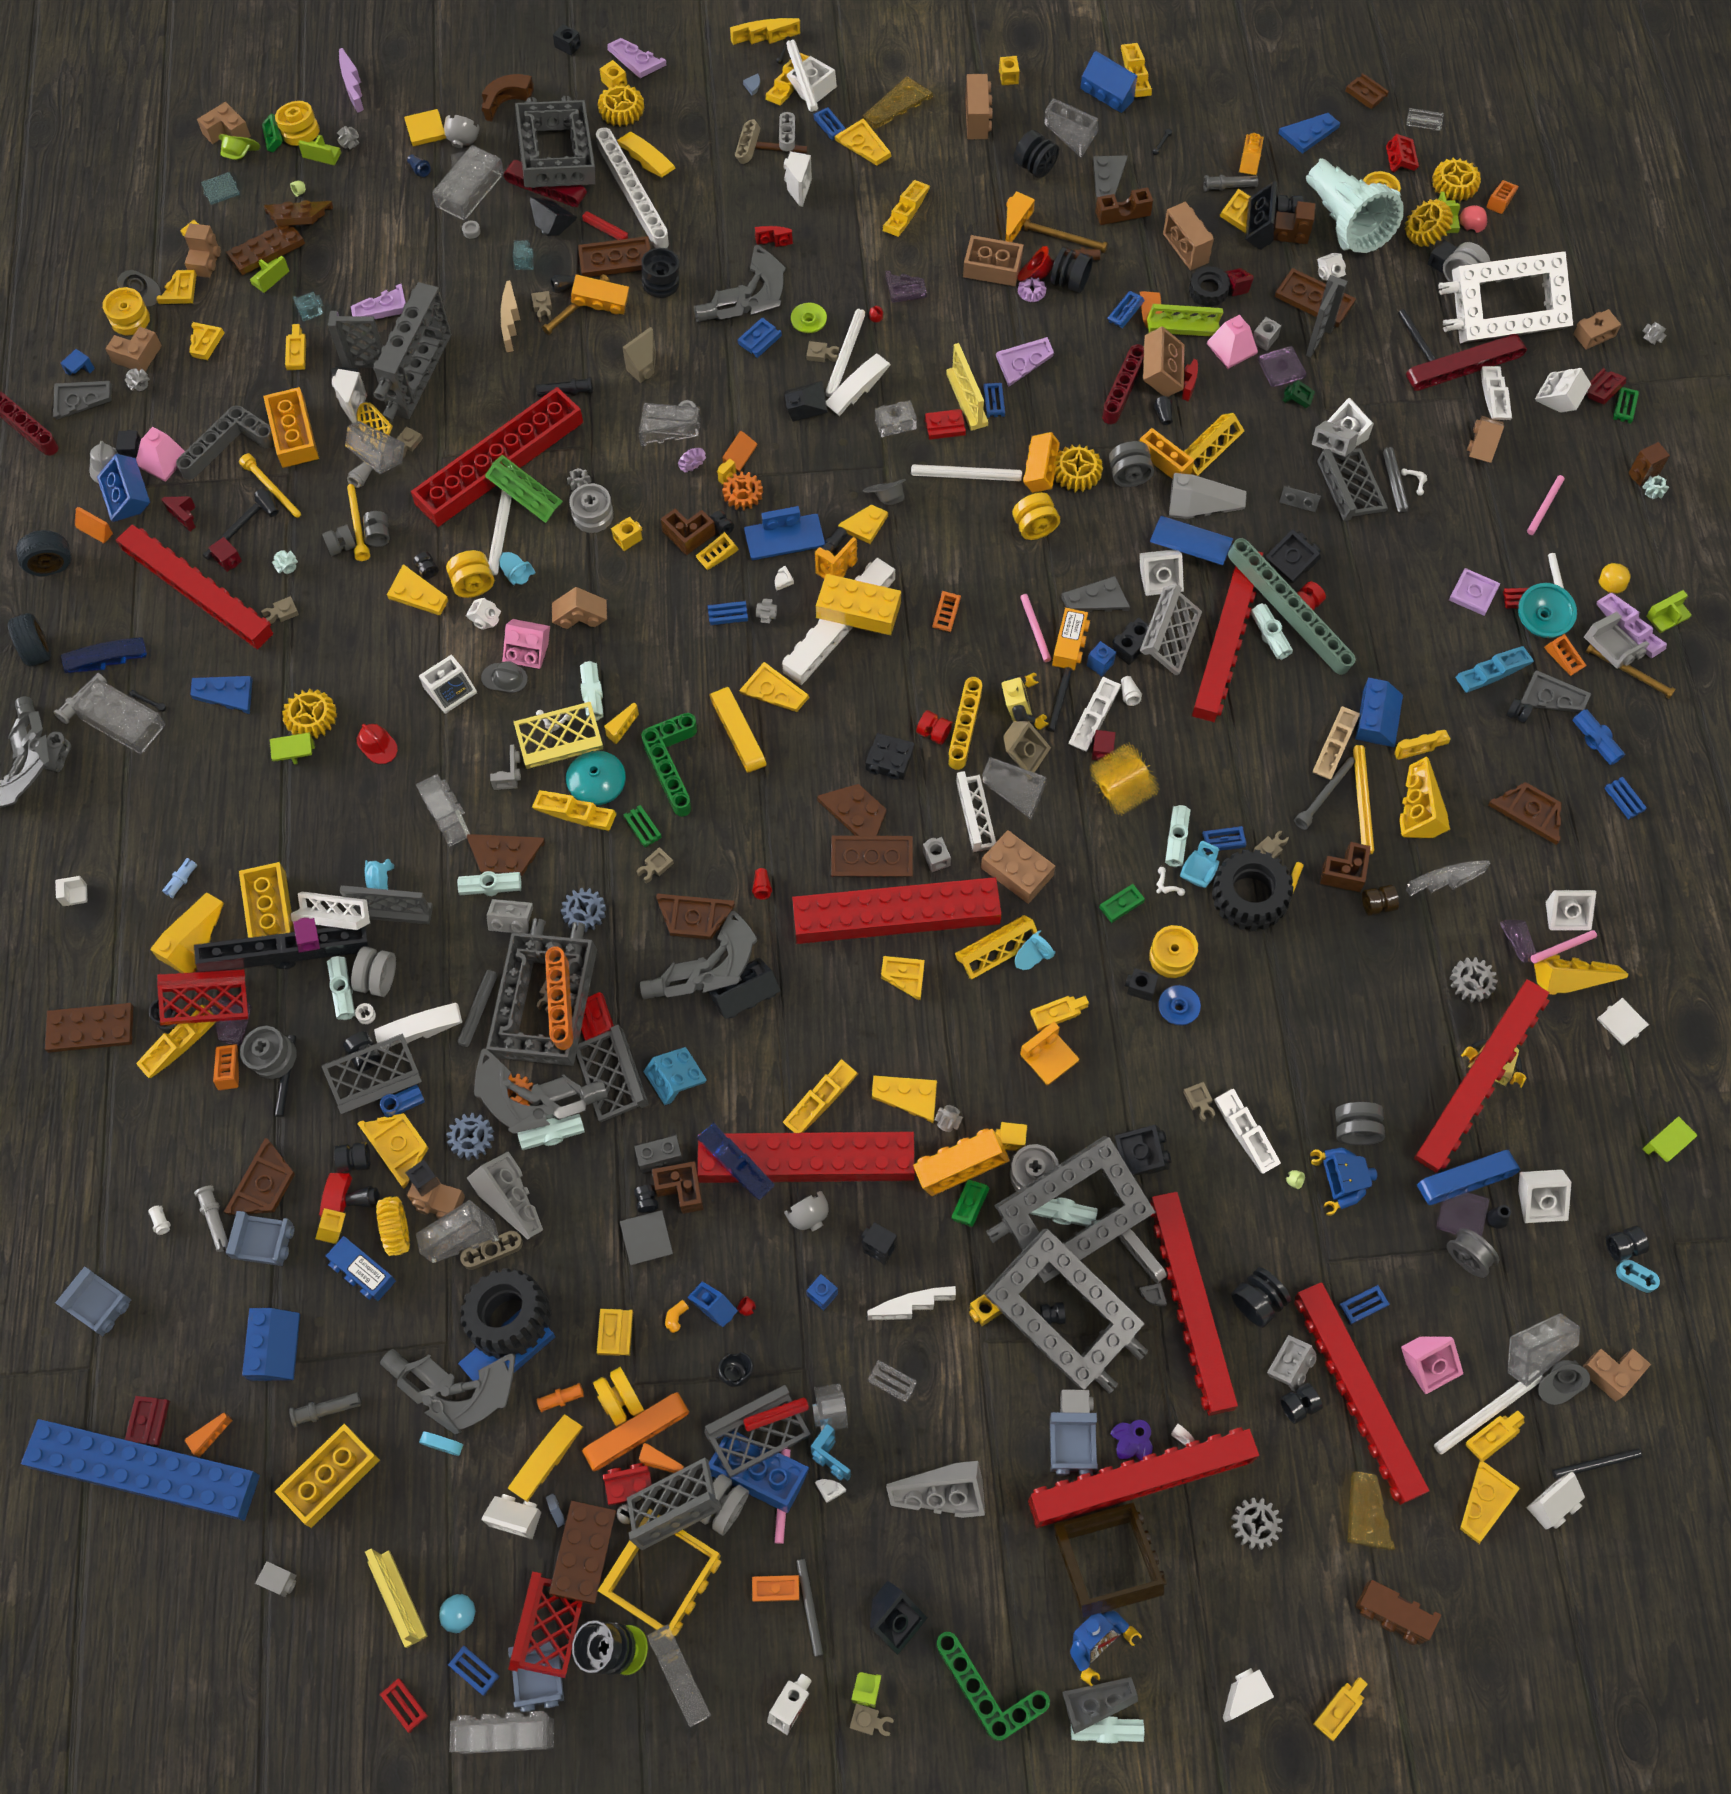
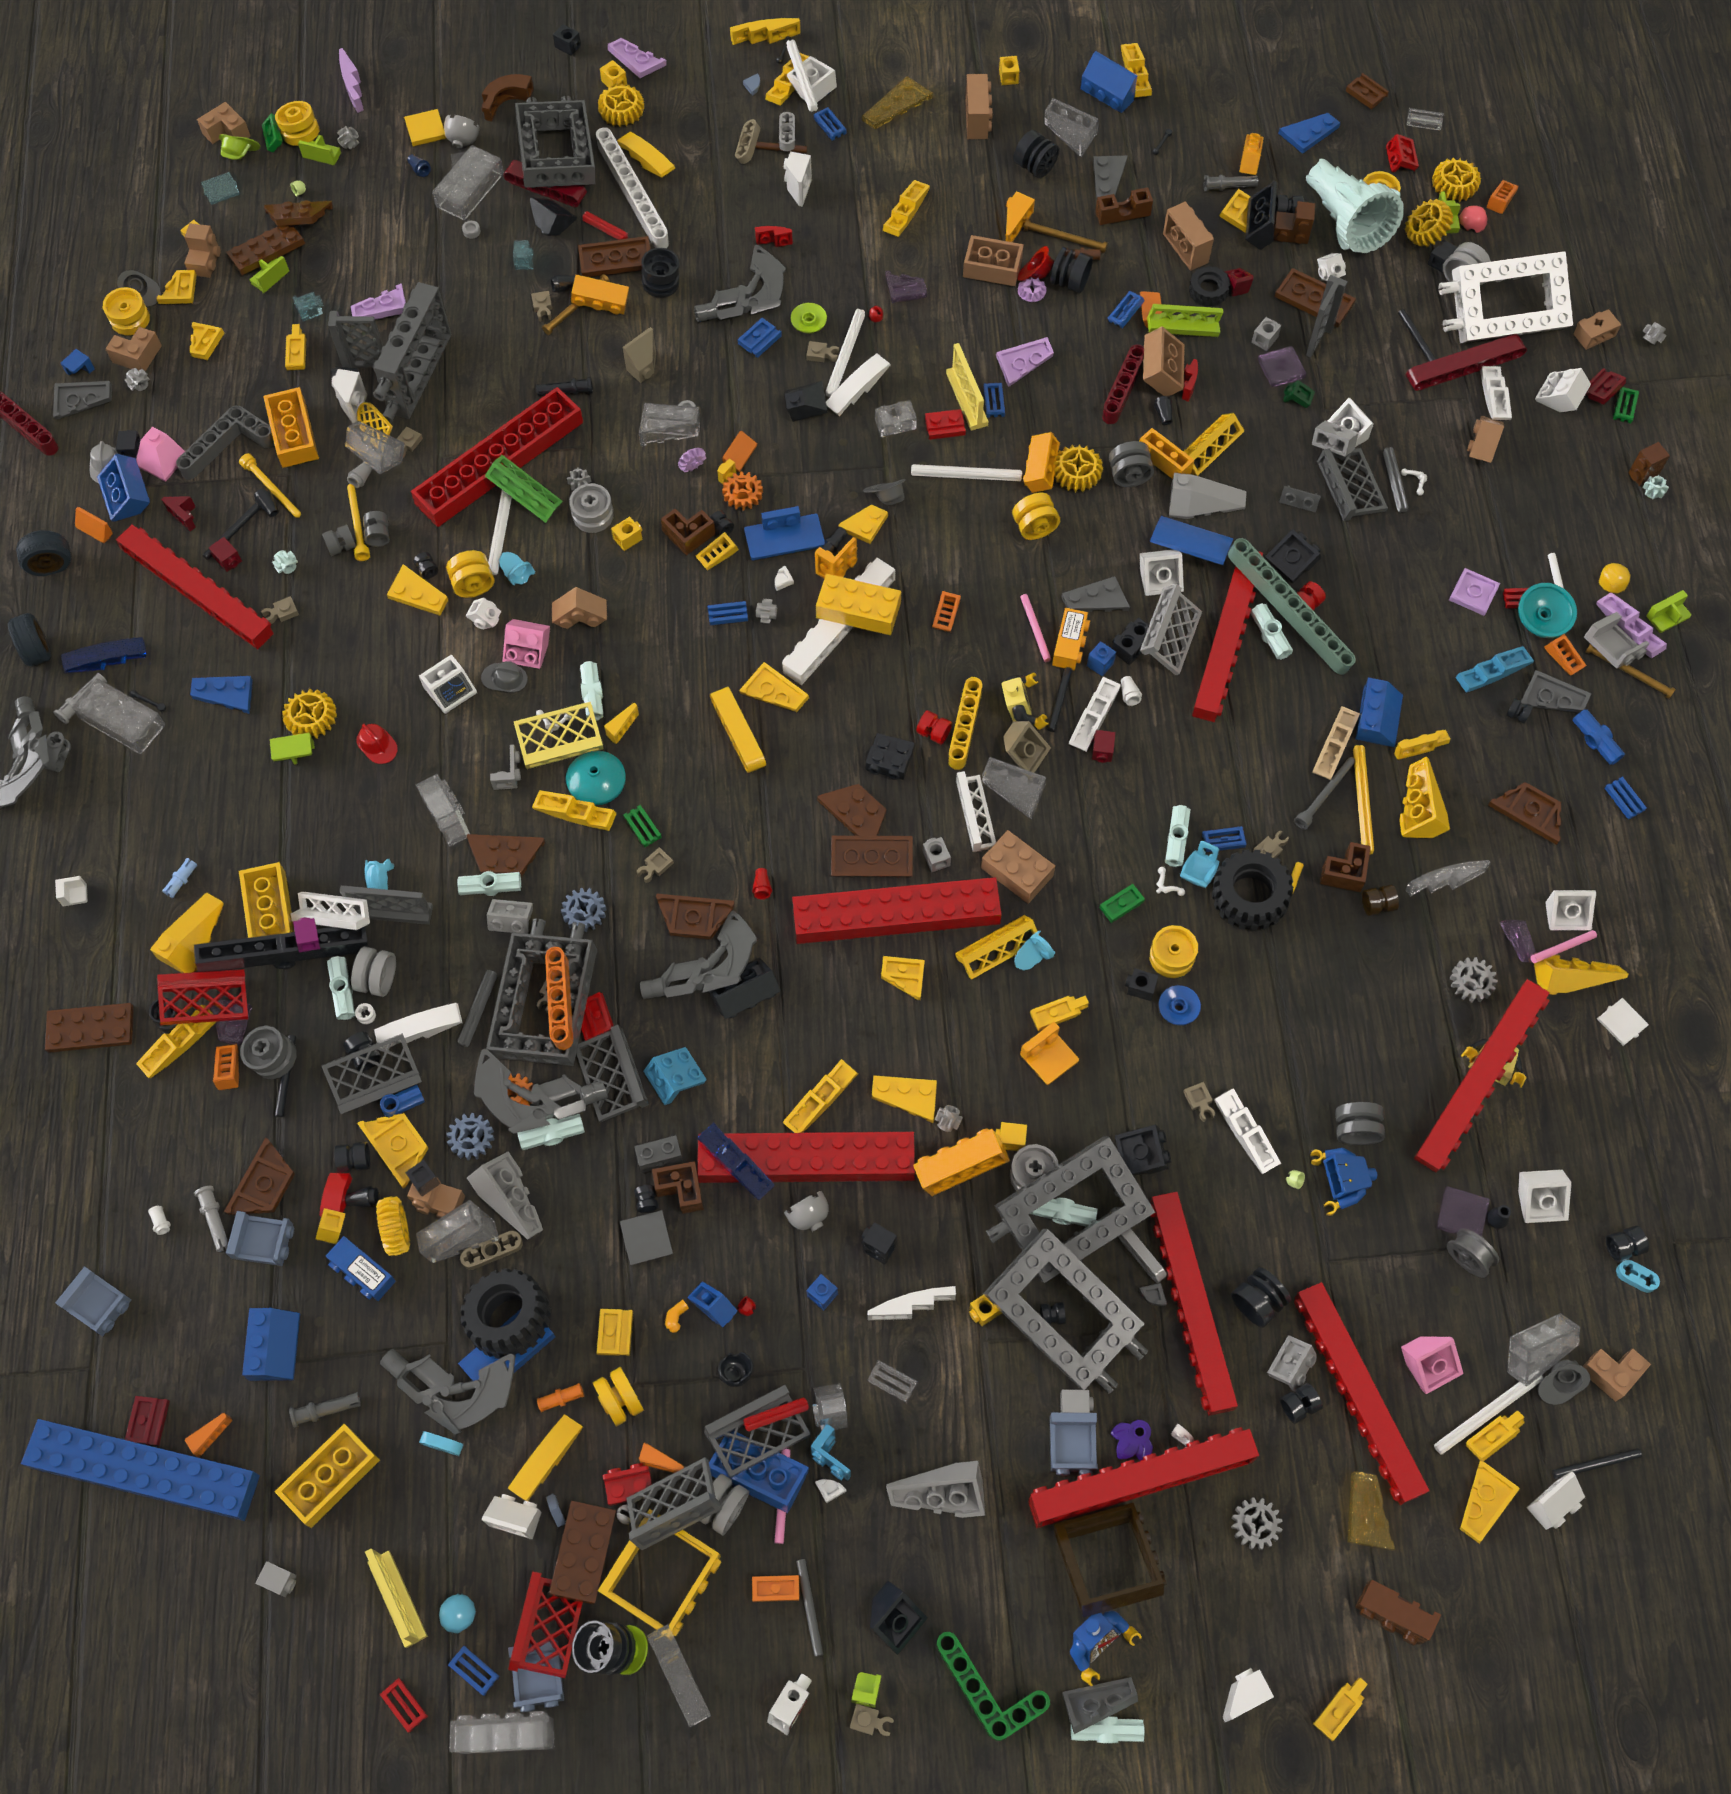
(509, 314): tan slope -> none
(635, 1431): orange beam -> none
(665, 762): green beam -> none
(864, 142): yellow wing -> none
(970, 1203): green plate -> none
(1123, 778): yellow piece -> none
(1233, 342): bright pink slope -> none
(1348, 1313): blue tile -> none
(1468, 1177): blue beam -> none
(1545, 505): bright pink bar -> none
(1671, 1140): lime panel -> none

